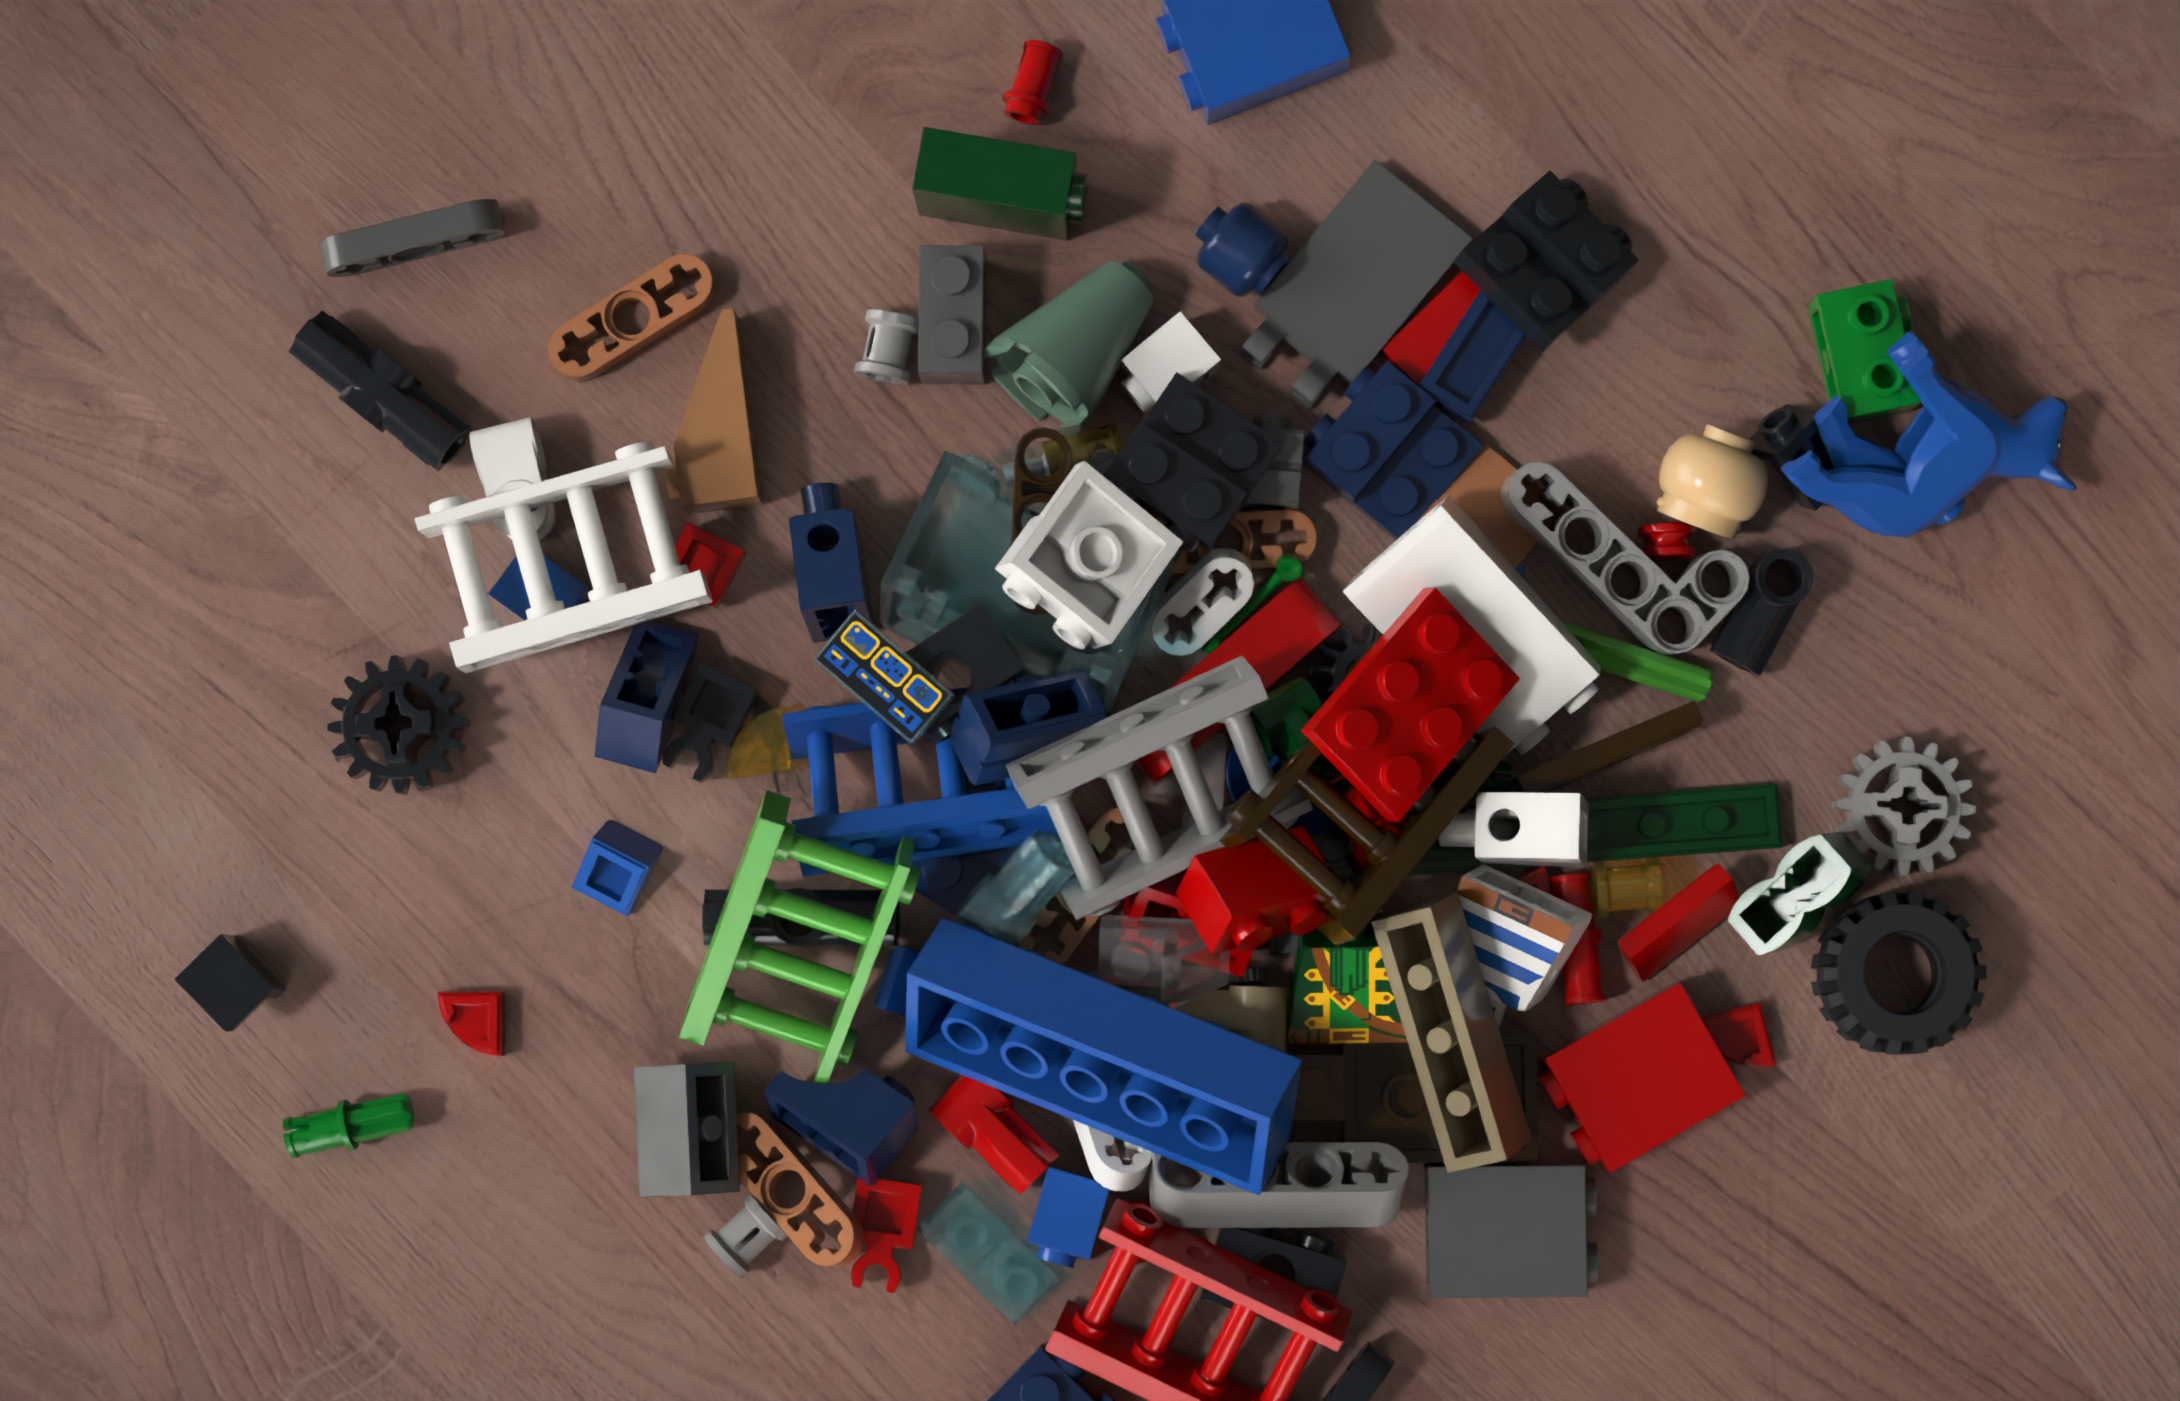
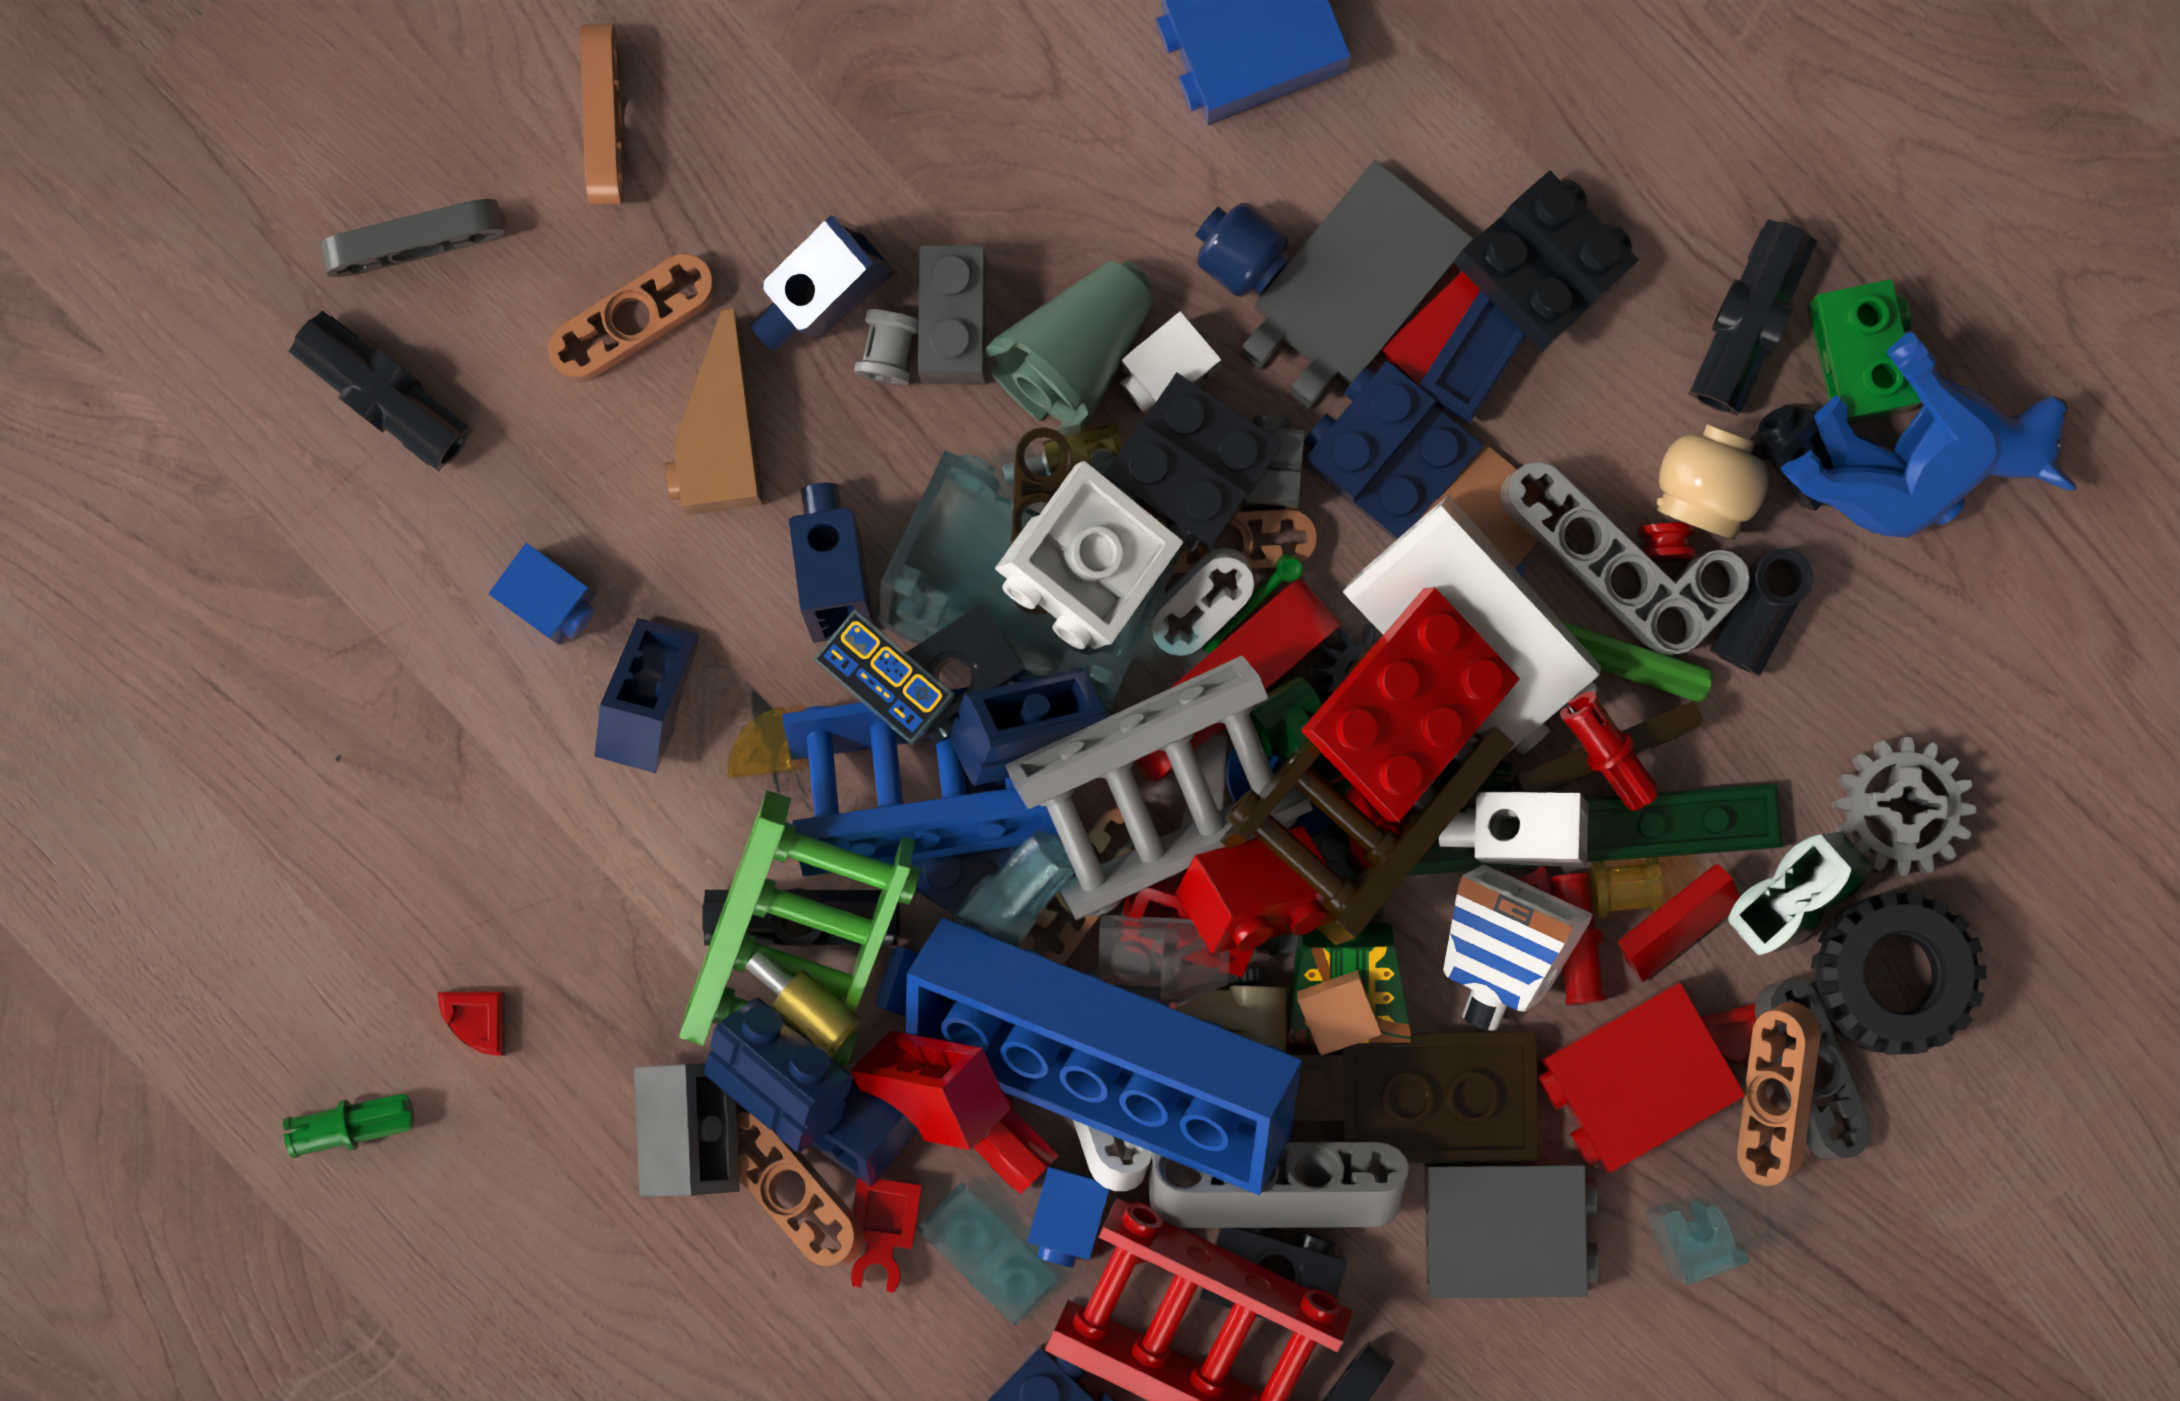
(229, 982): black panel -> none
(426, 724): black gear -> none
(509, 459): white piece -> none
(548, 621): white fence -> none
(601, 114): none -> nougat beam
(617, 866): blue slope -> none
(711, 556): red plate -> none
(712, 710): black plate -> none
(744, 1236): light grey bush -> none
(778, 1074): none -> dark blue brick
(807, 1005): none -> clear yellow piece
(844, 274): none -> torso
(937, 1085): none -> red arch
(998, 184): dark green brick -> none
(1032, 83): red pin -> none
(1339, 1013): none -> nougat tile
(1452, 1032): dark tan brick -> none
(1609, 750): none -> red axle
(1693, 1247): none -> clear light blue hinge
(1752, 317): none -> black piece
(1798, 1074): none -> nougat beam
(1836, 1079): none -> dark grey beam

